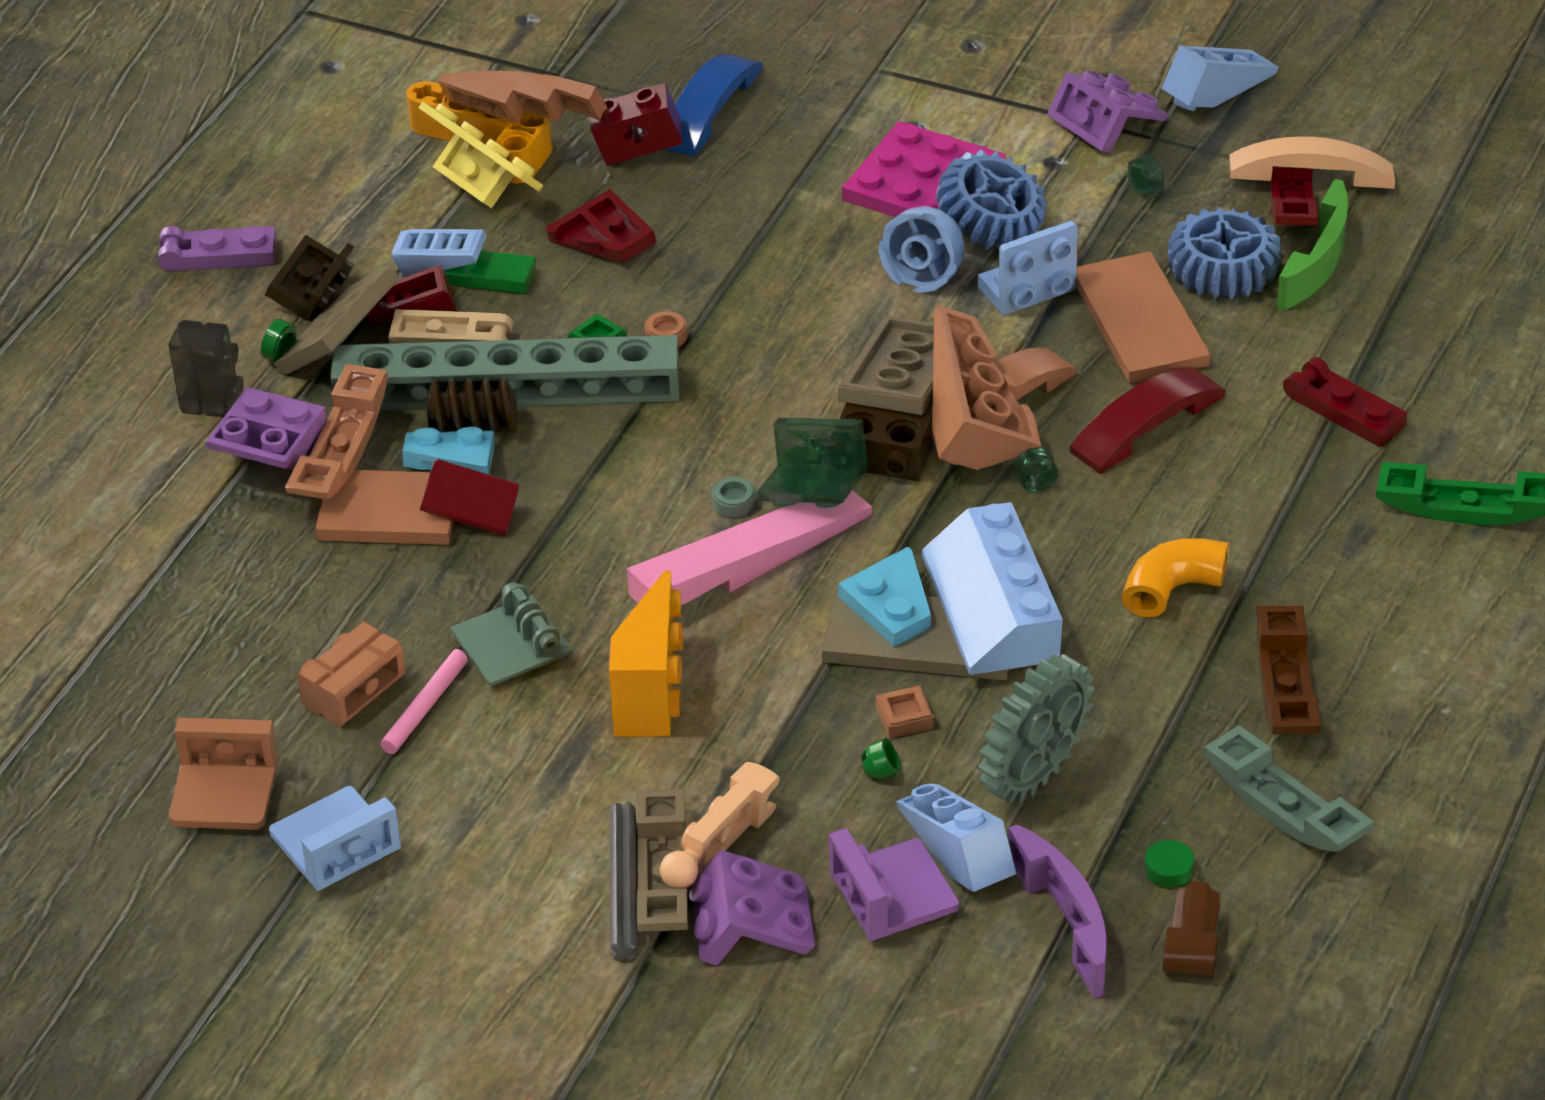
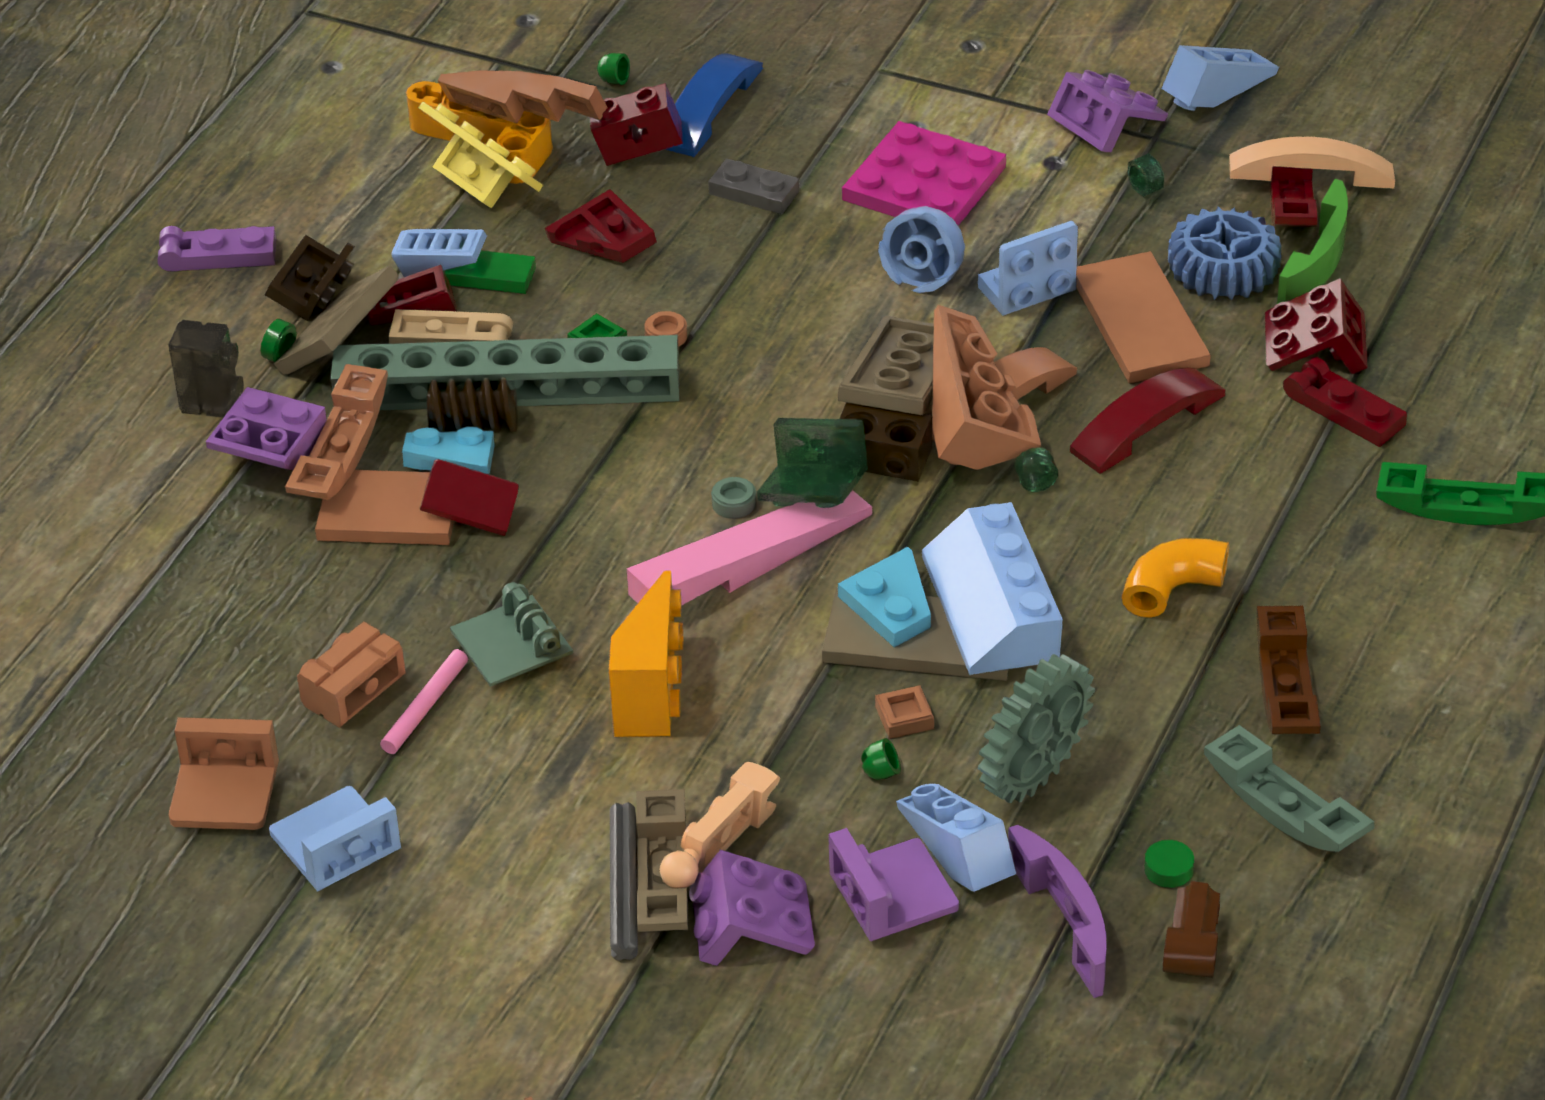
(614, 68): none -> green hinge
(754, 186): none -> flat silver plate
(991, 199): medium blue gear -> none
(1314, 322): none -> dark red bracket

